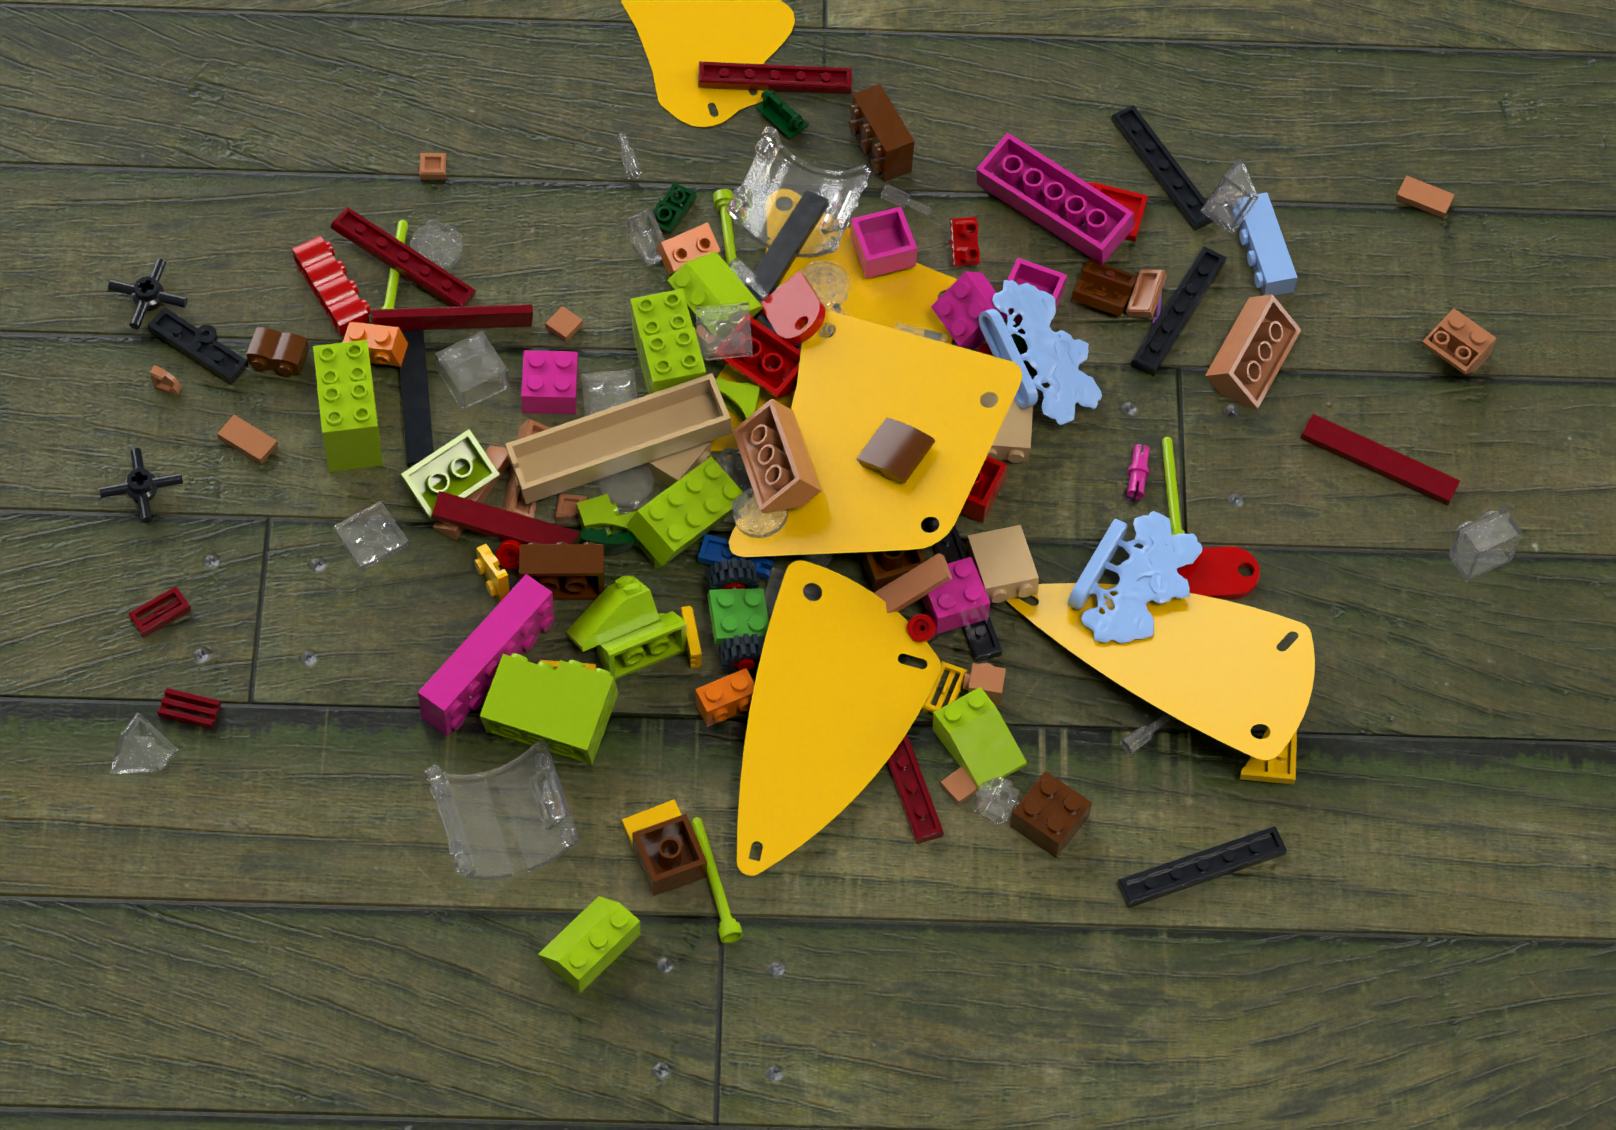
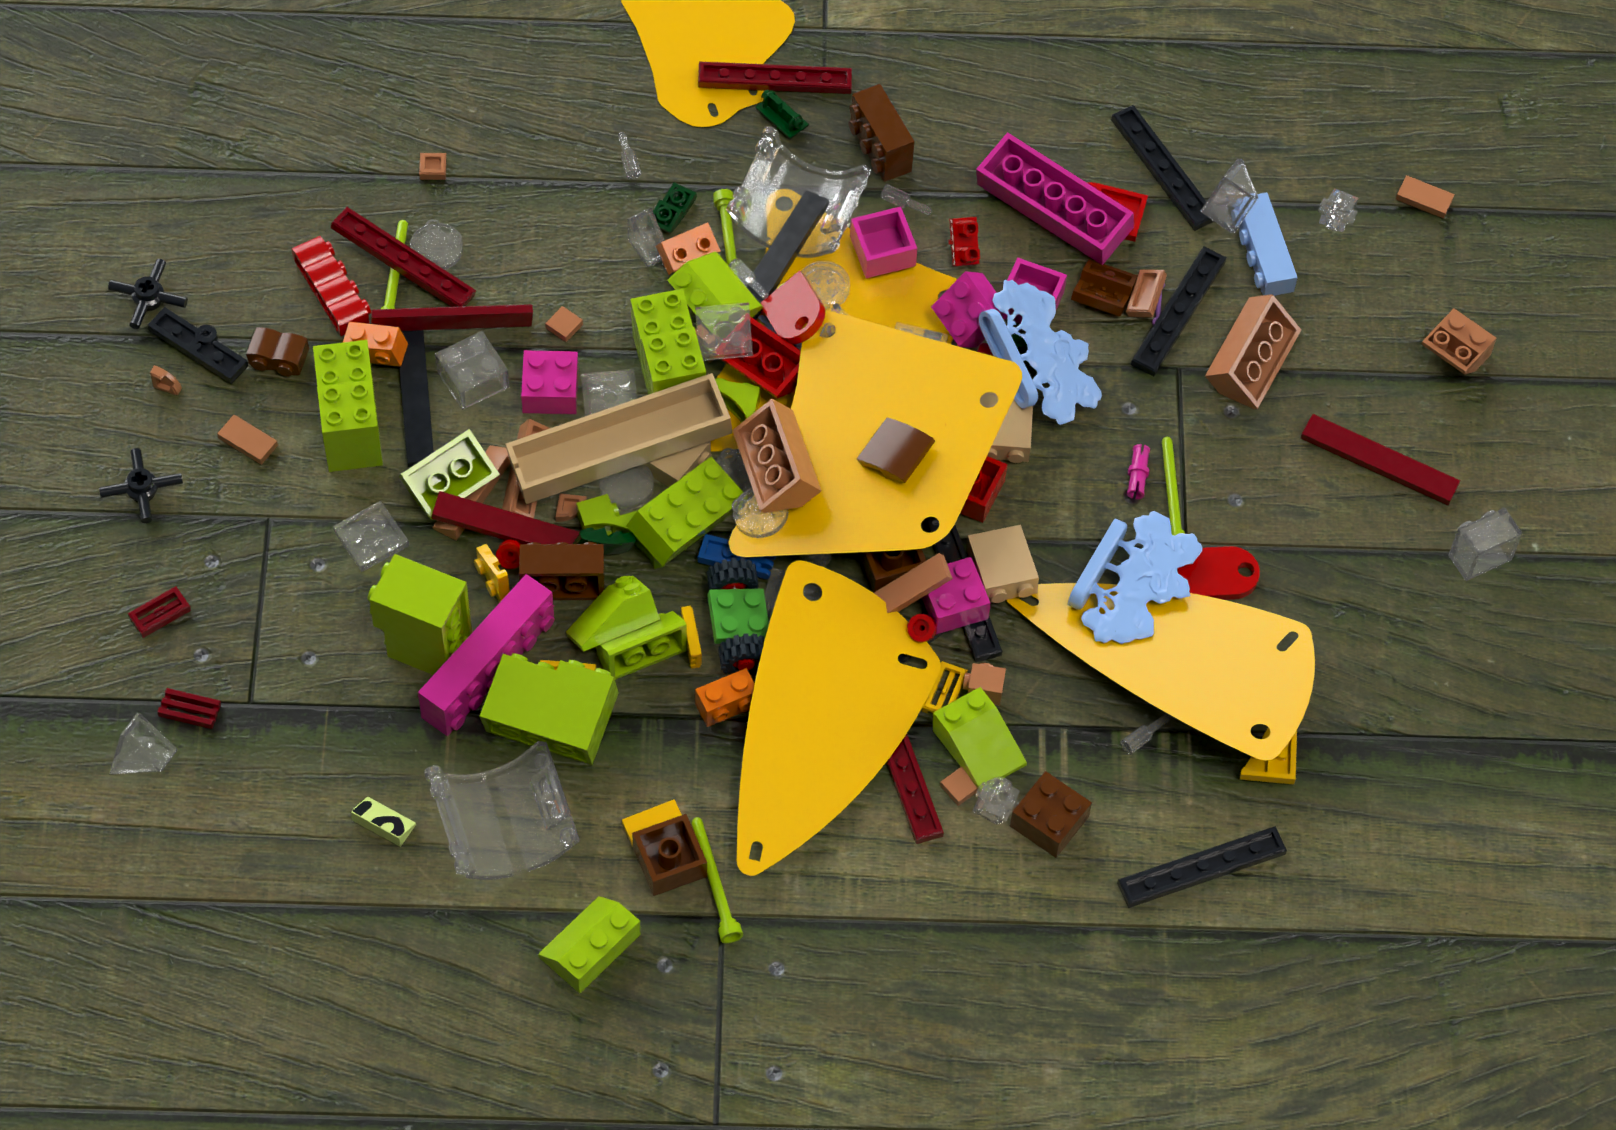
(383, 821): none -> yellowish green slope
(420, 613): none -> lime piece
(1338, 210): none -> clear brick

